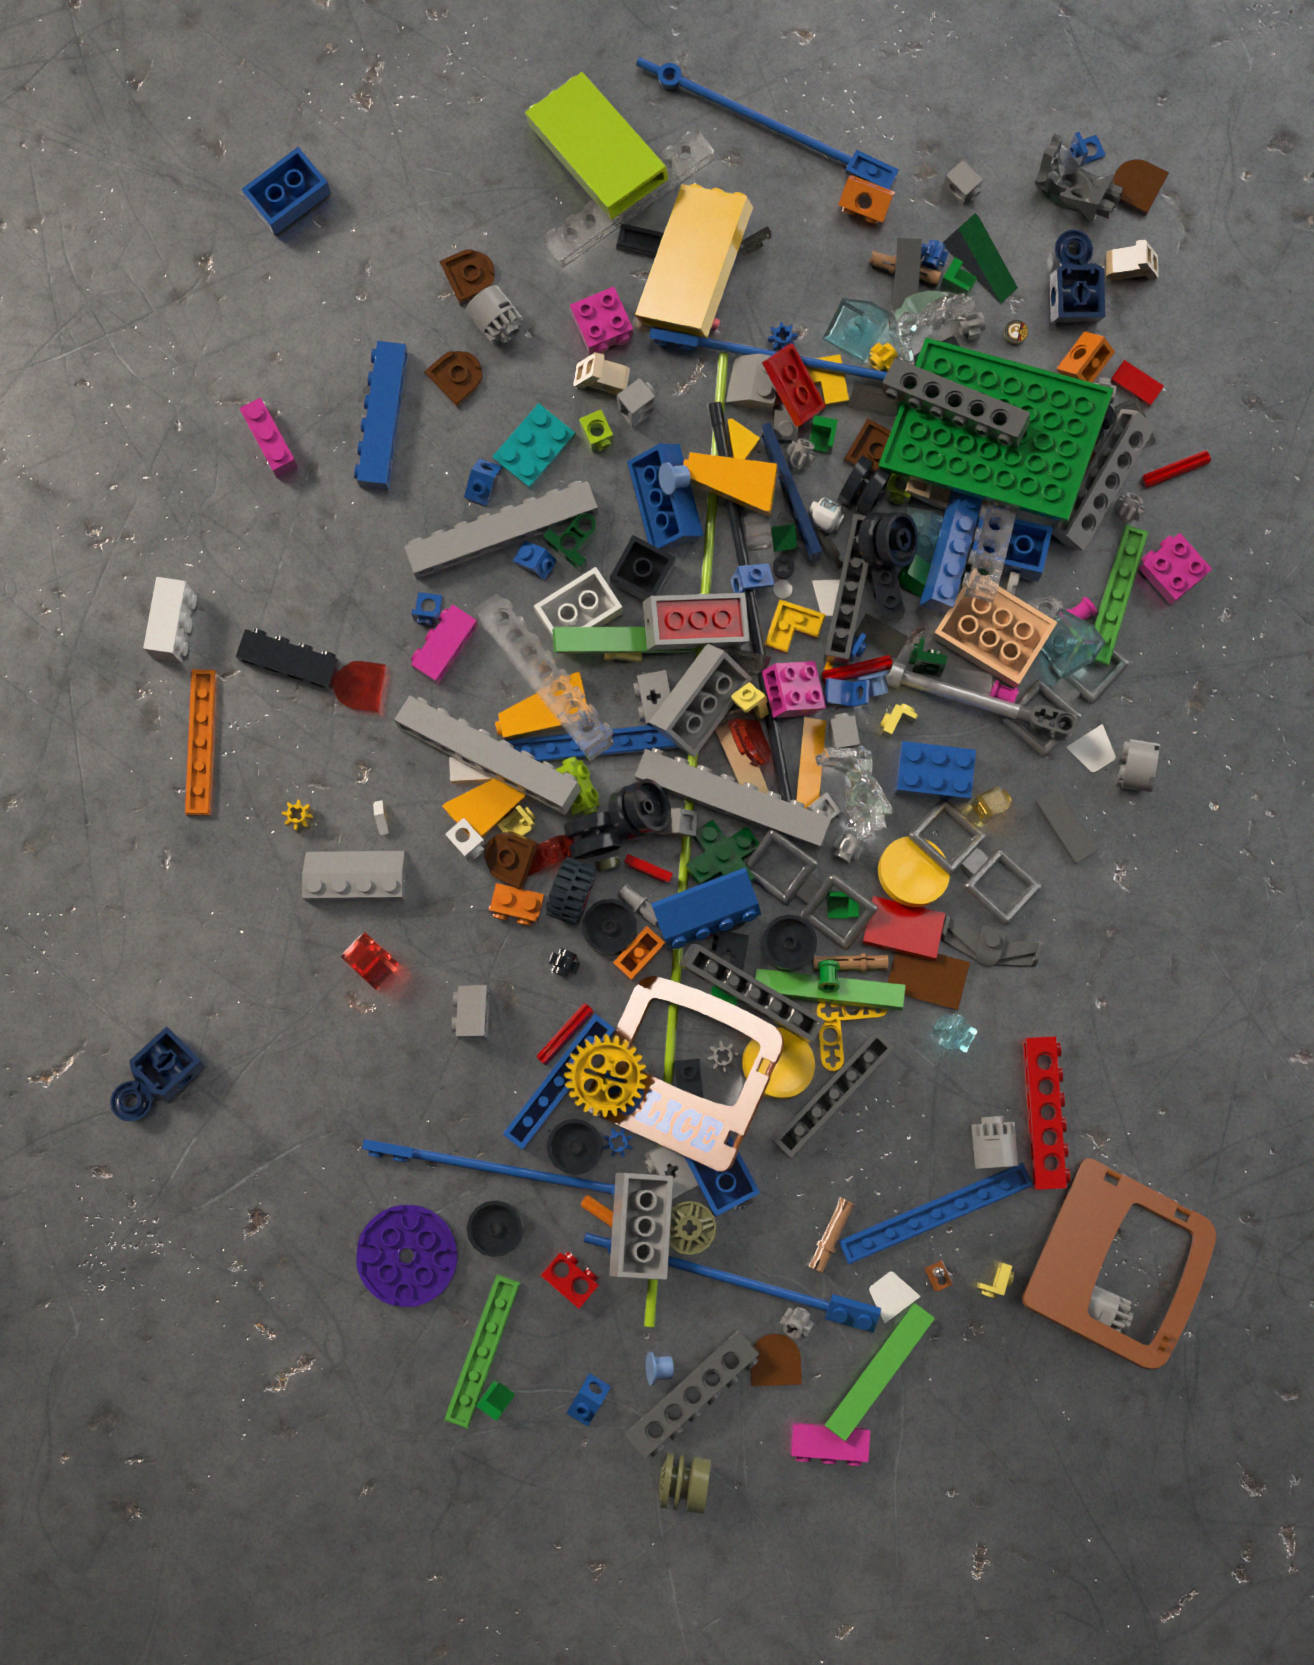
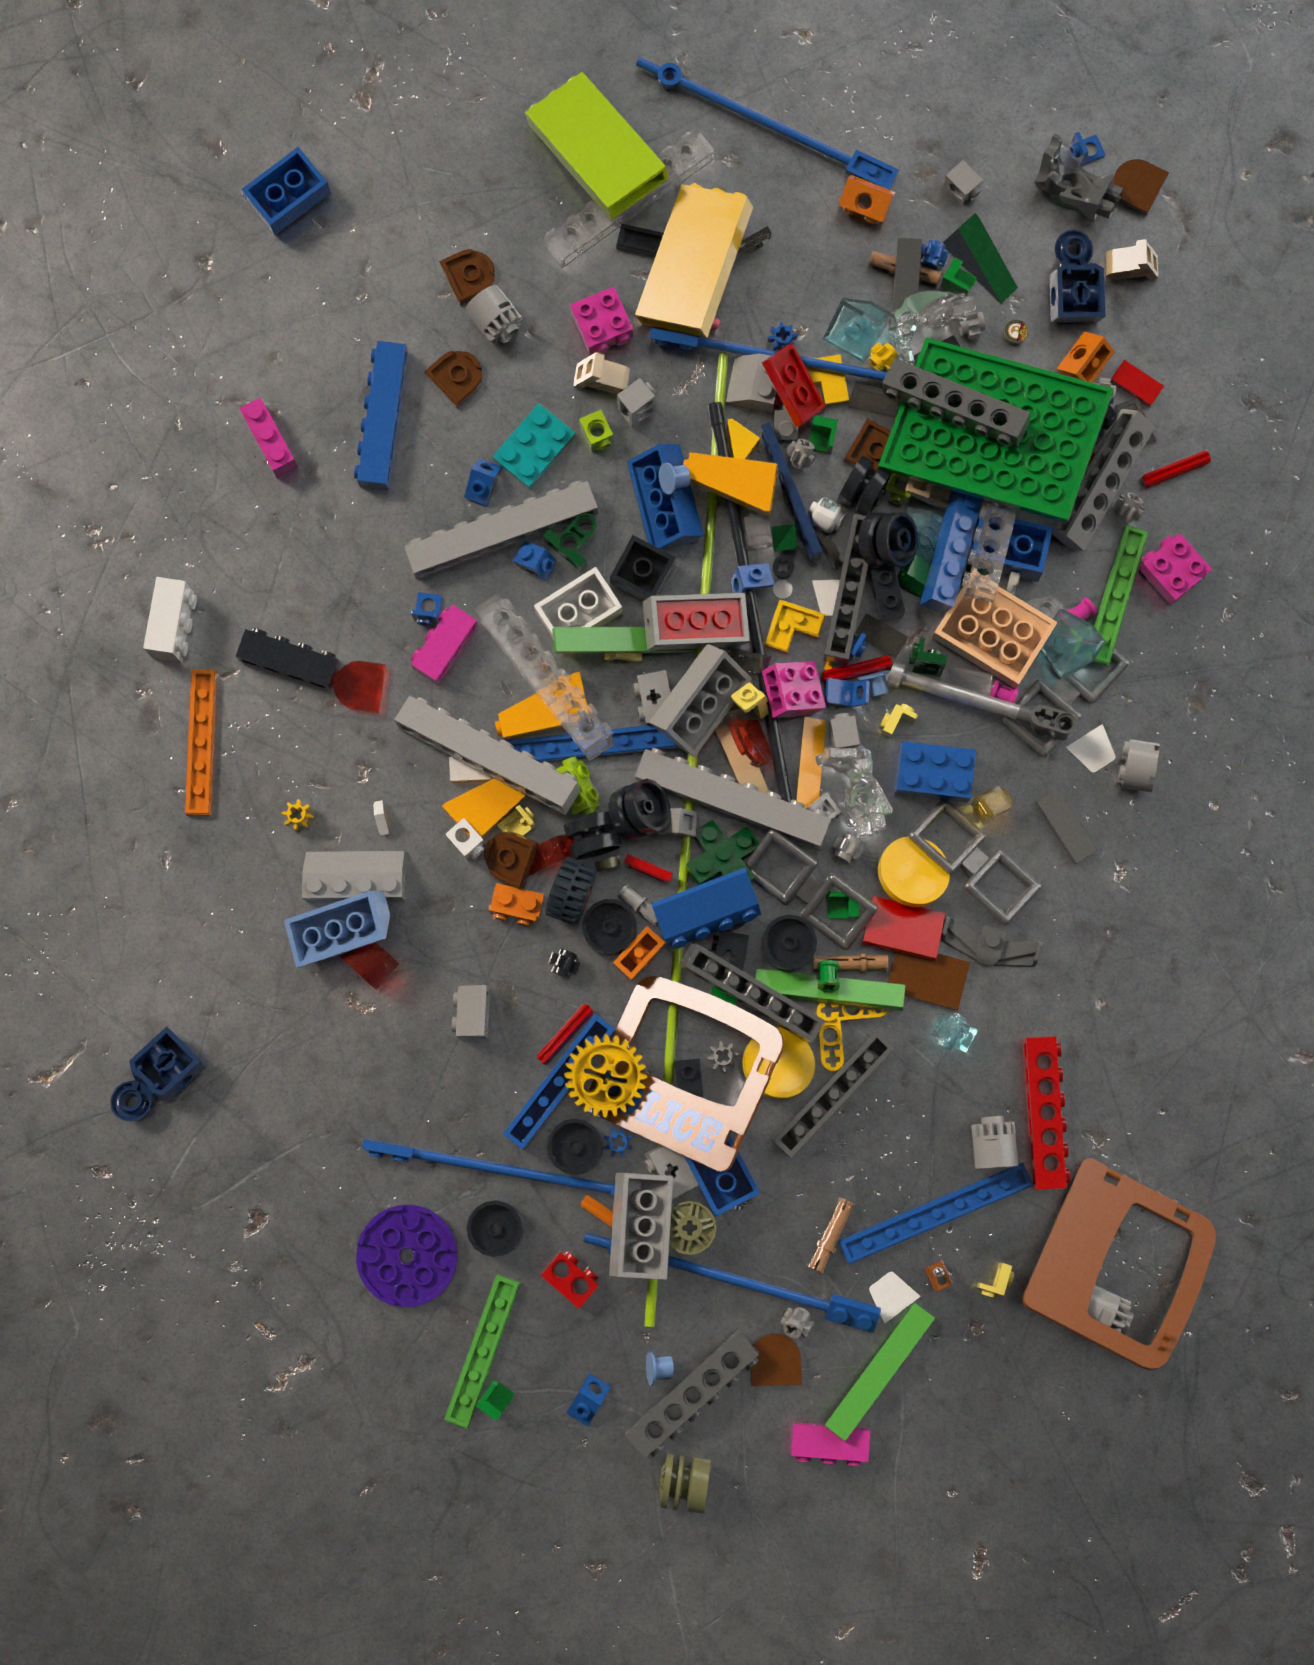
(338, 927): none -> medium blue slope

